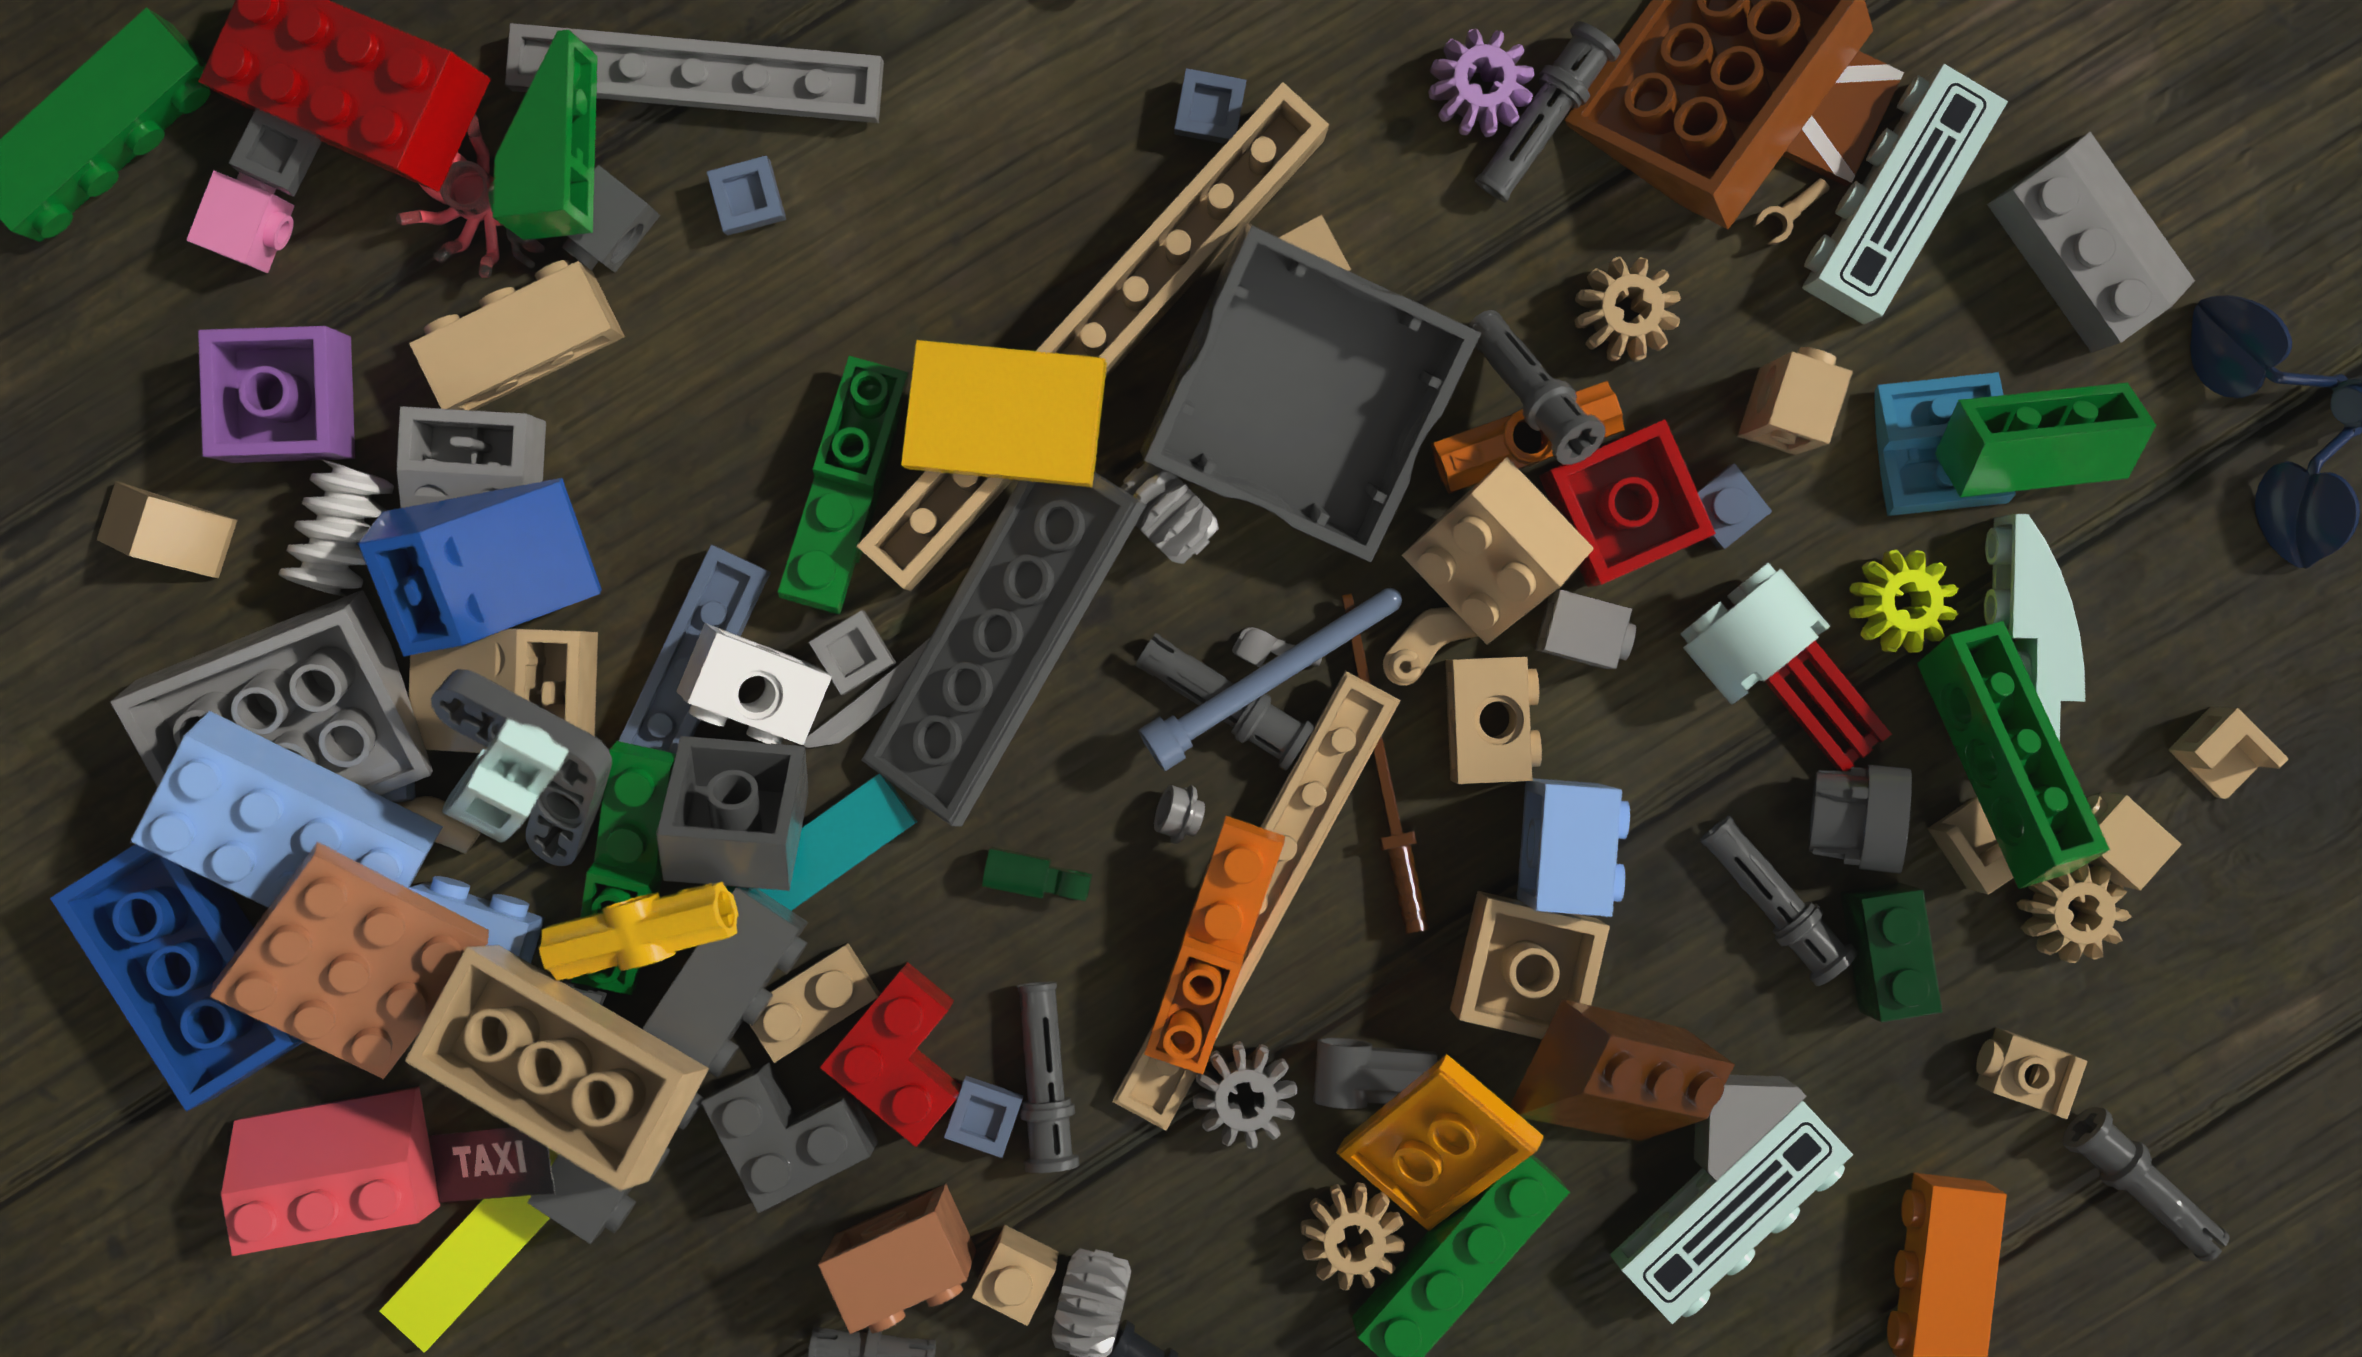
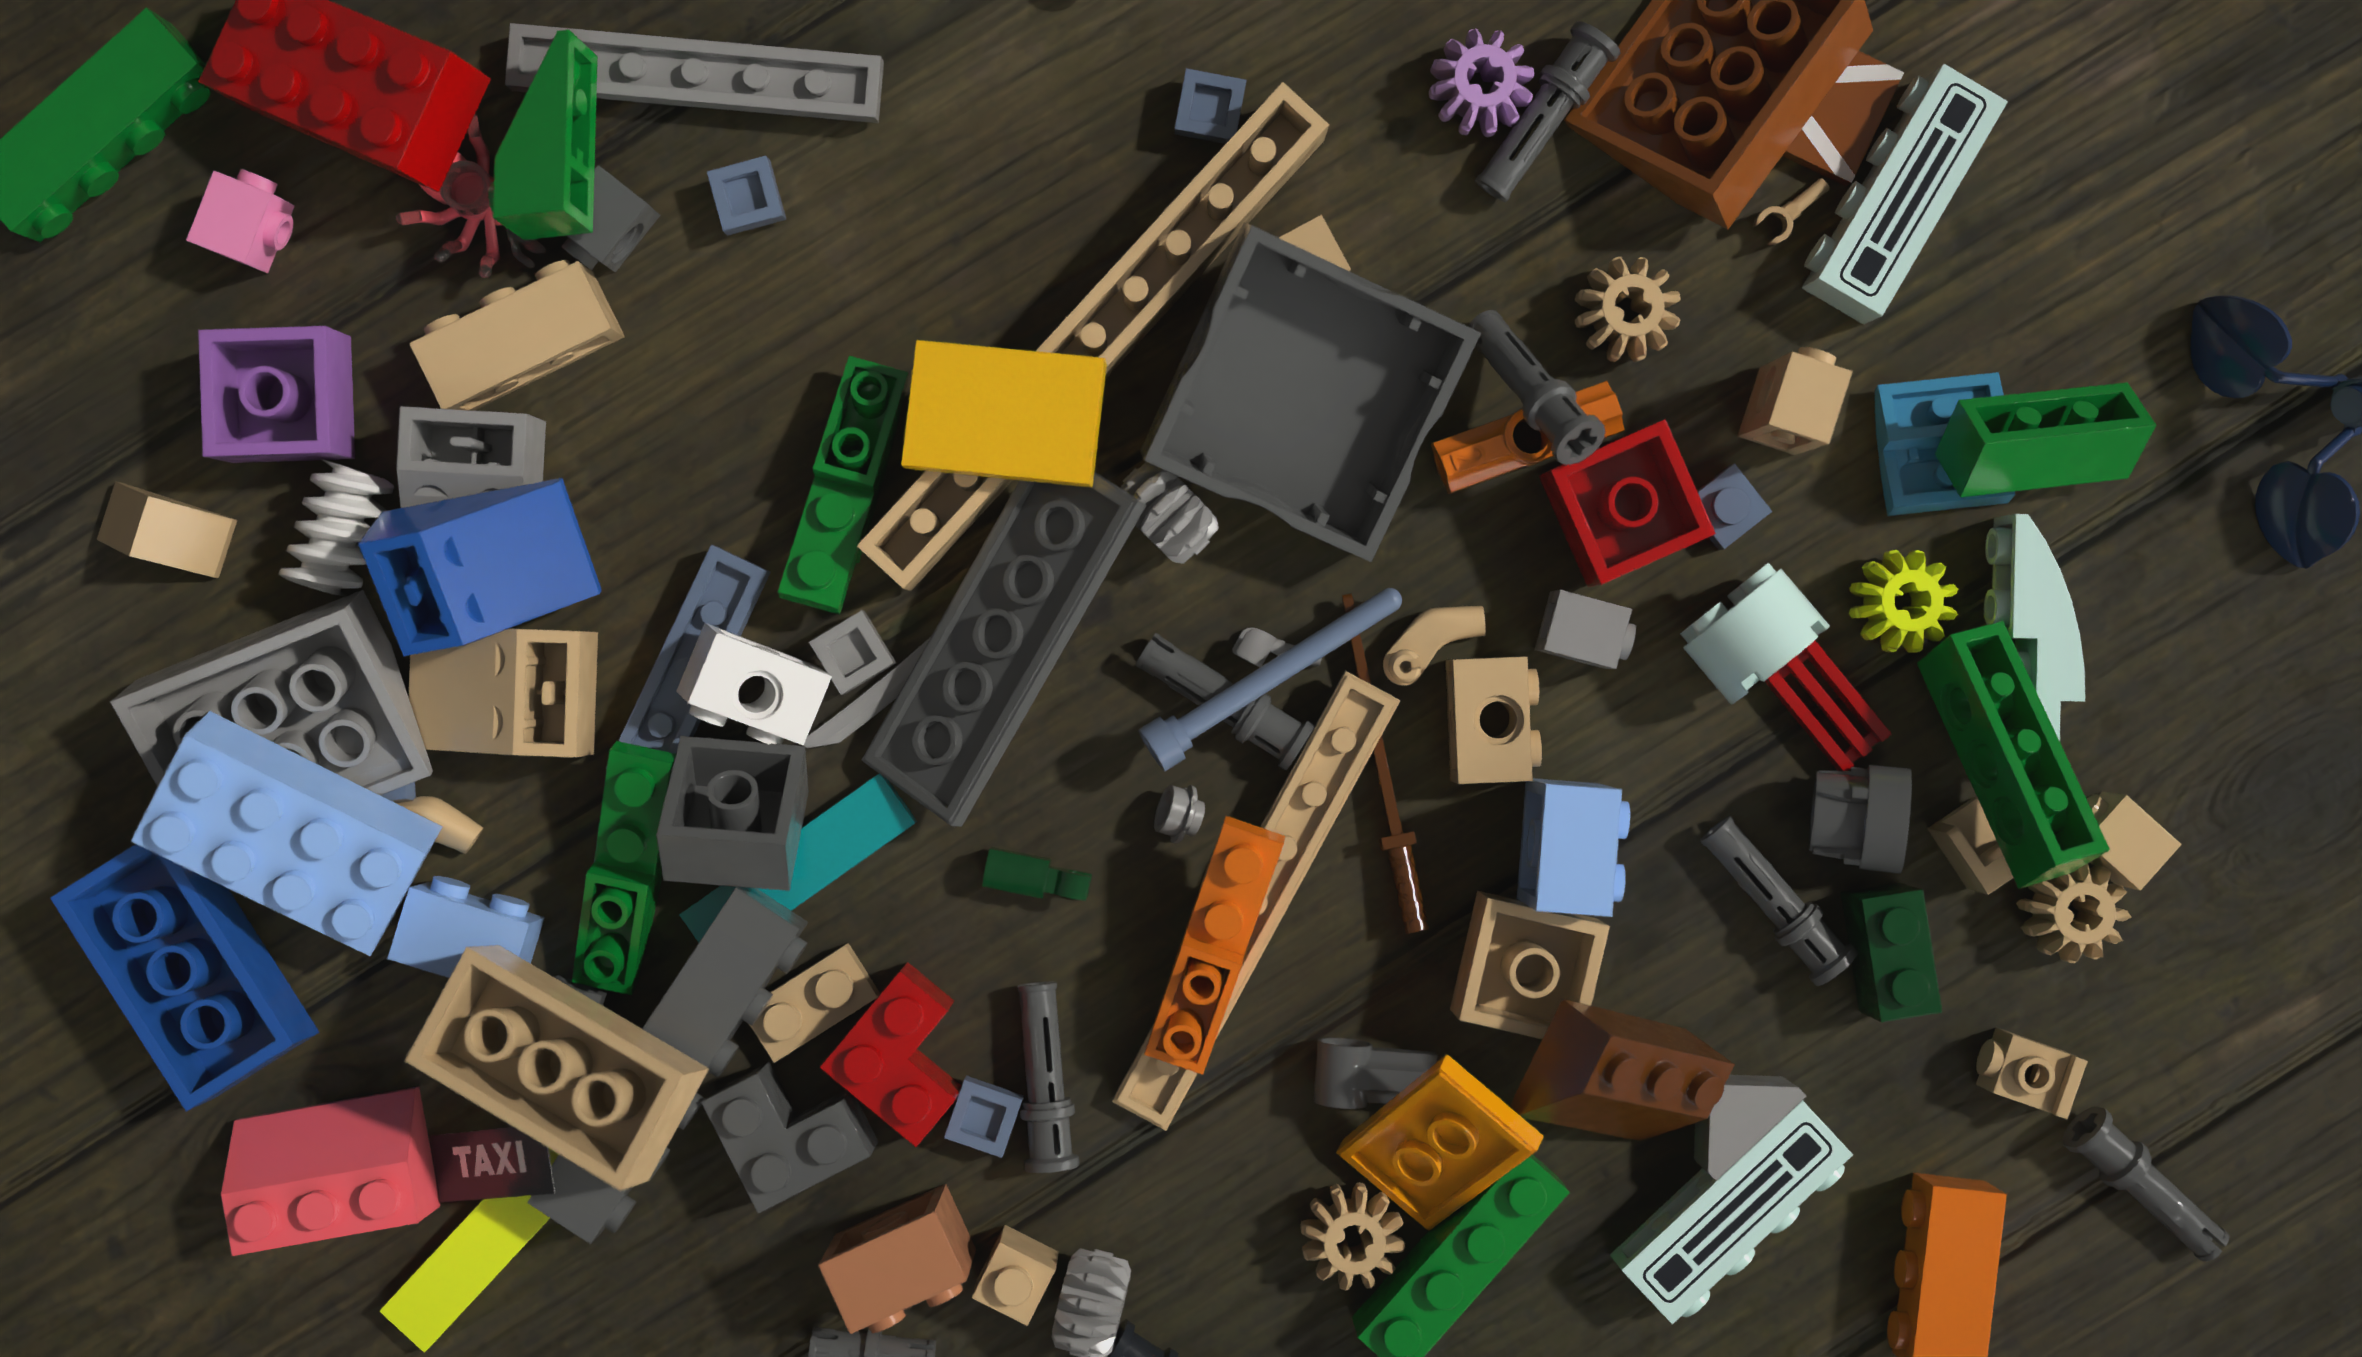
(275, 152): dark grey tile -> none
(347, 961): nougat plate -> none
(479, 712): dark grey beam -> none
(505, 780): light aqua slope -> none
(639, 931): yellow piece -> none
(1228, 1110): light grey gear -> none
(1498, 551): tan brick -> none
(2092, 244): light grey slope -> none
(2225, 750): tan panel -> none

